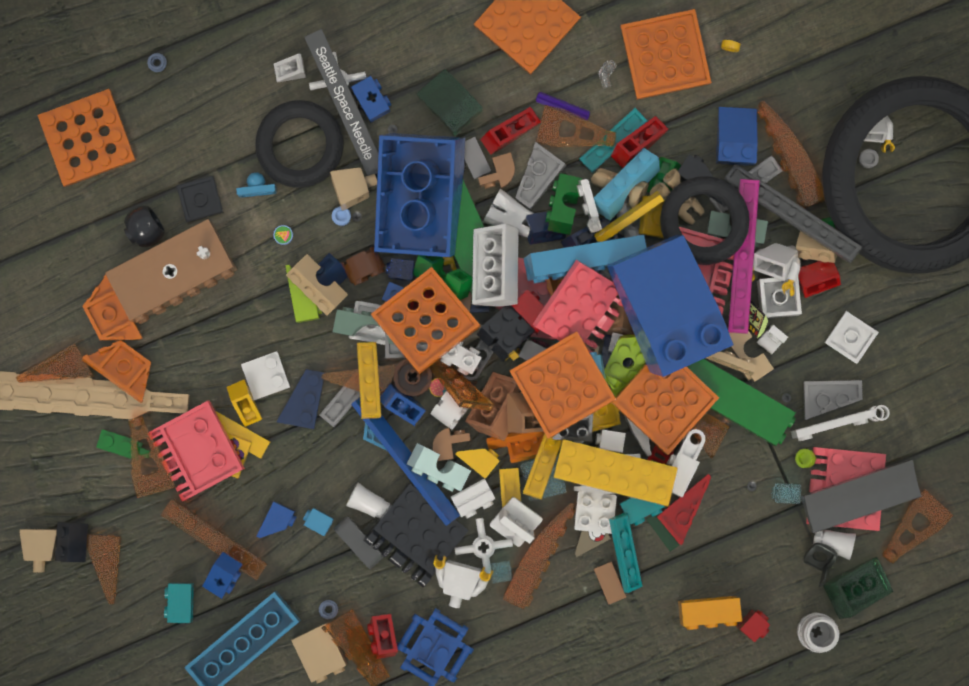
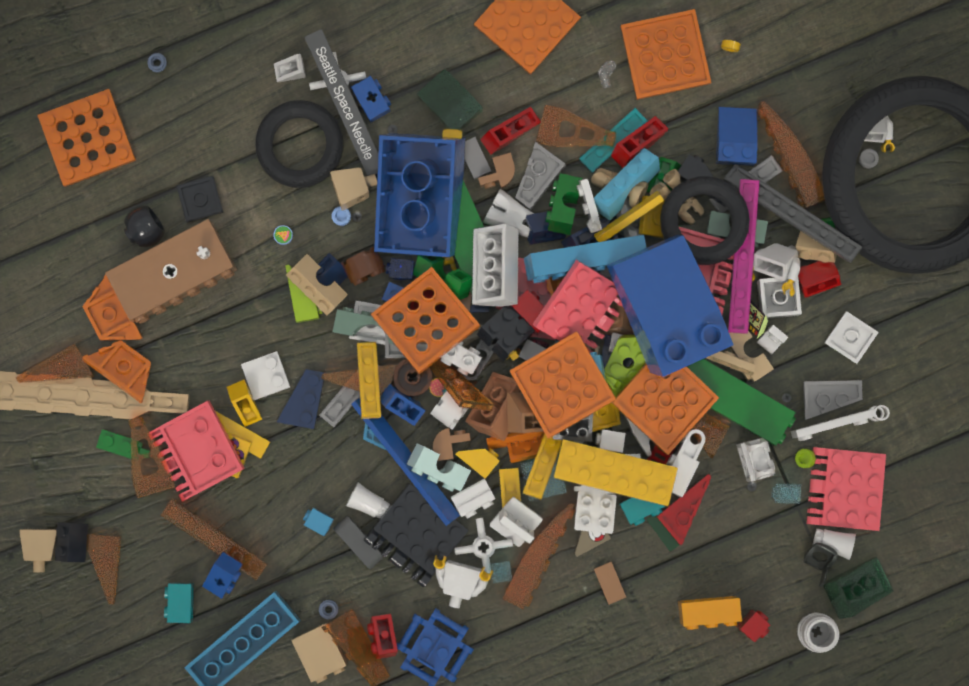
(256, 187): dark azure tile -> none
(277, 519): blue slope -> none
(452, 133): none -> yellow tile
(545, 99): dark purple axle -> none
(625, 552): teal tile -> none
(756, 459): none -> white brick
(861, 496): dark grey arch -> none
(932, 510): clear orange plate -> none

